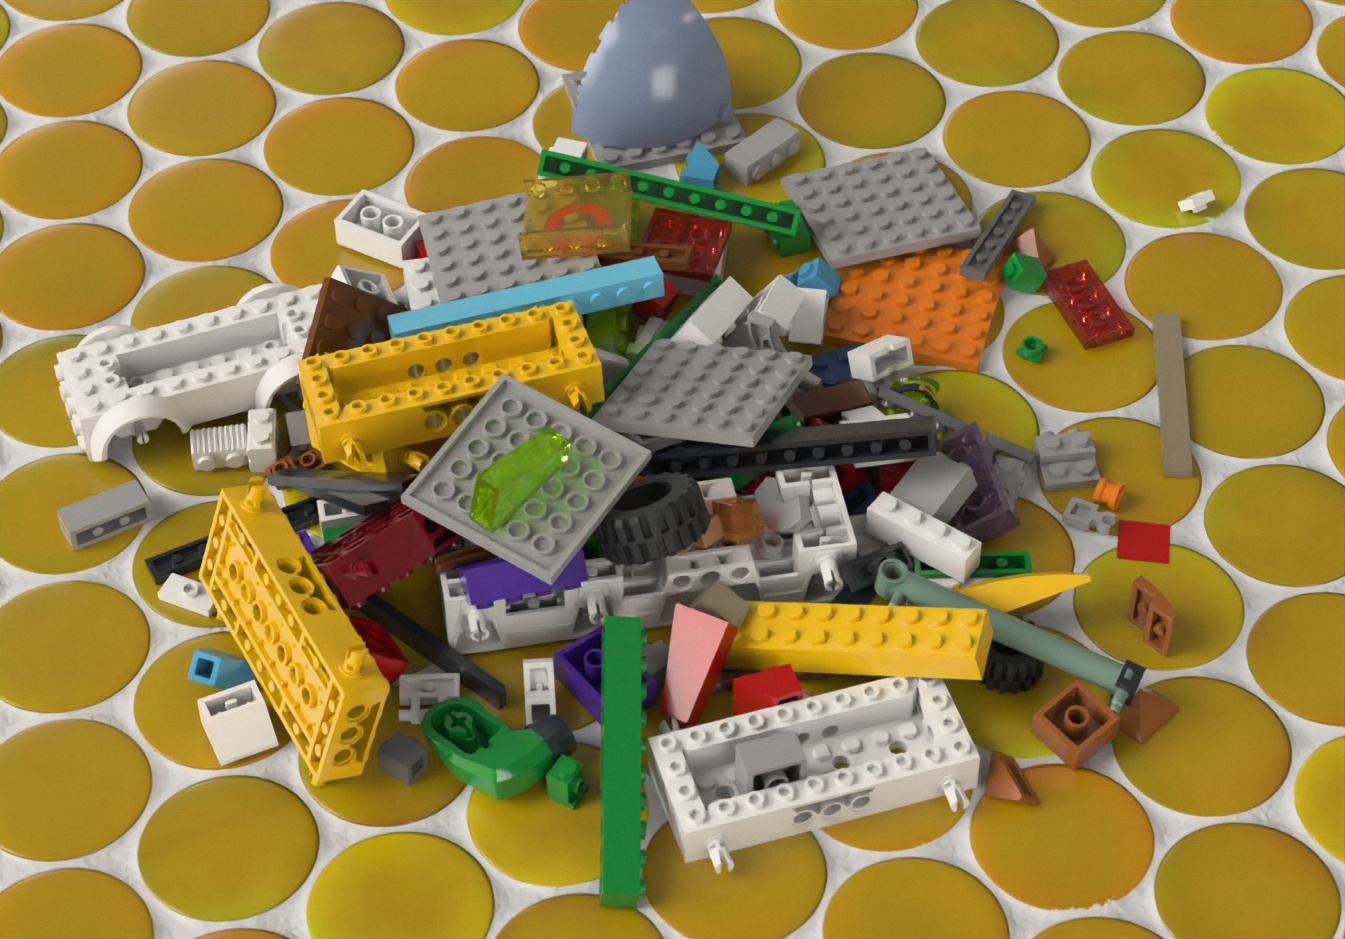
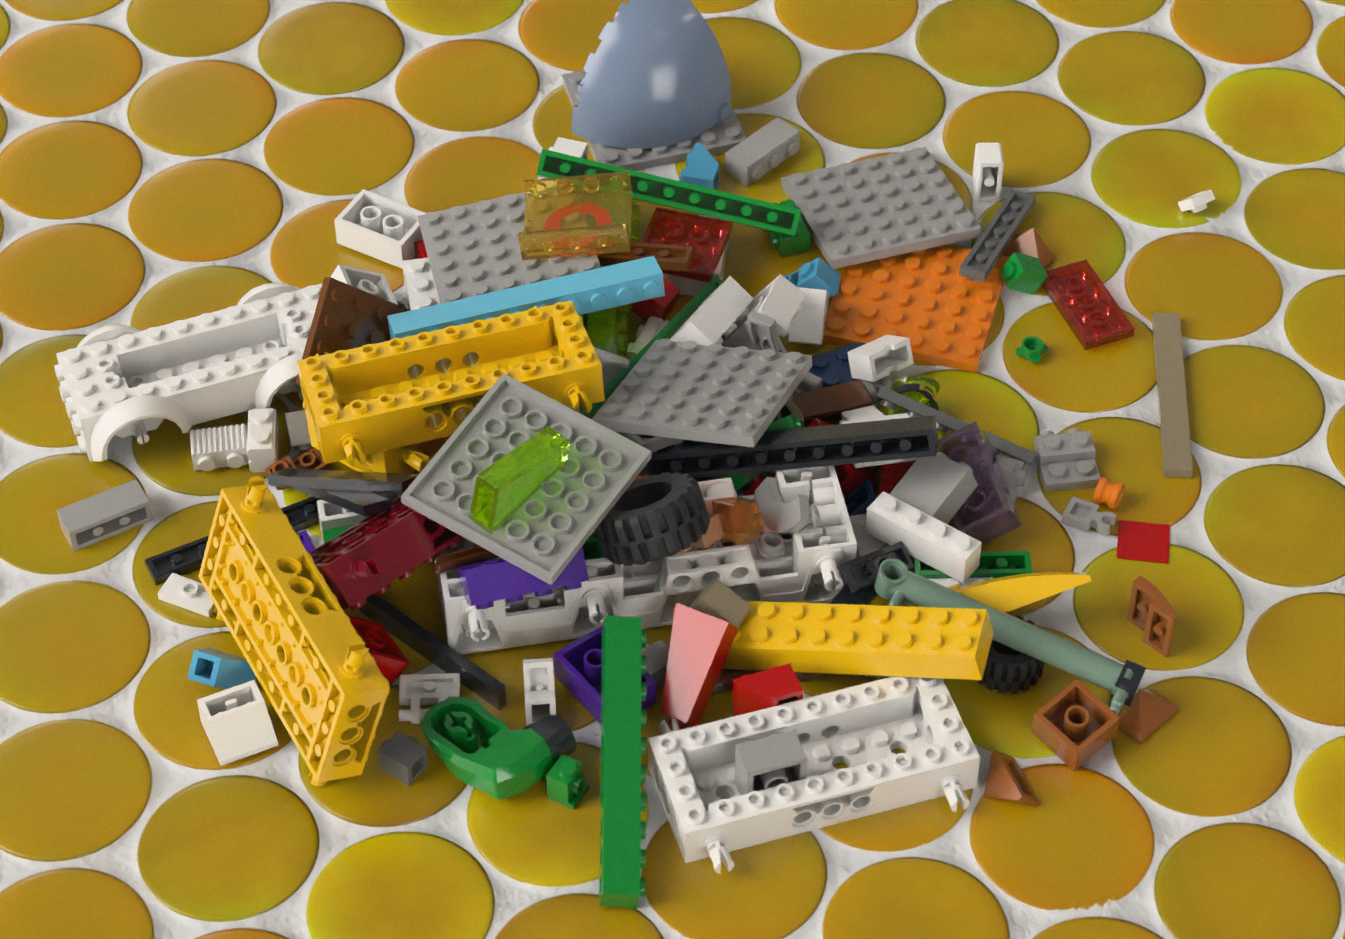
(987, 172): none -> white brick

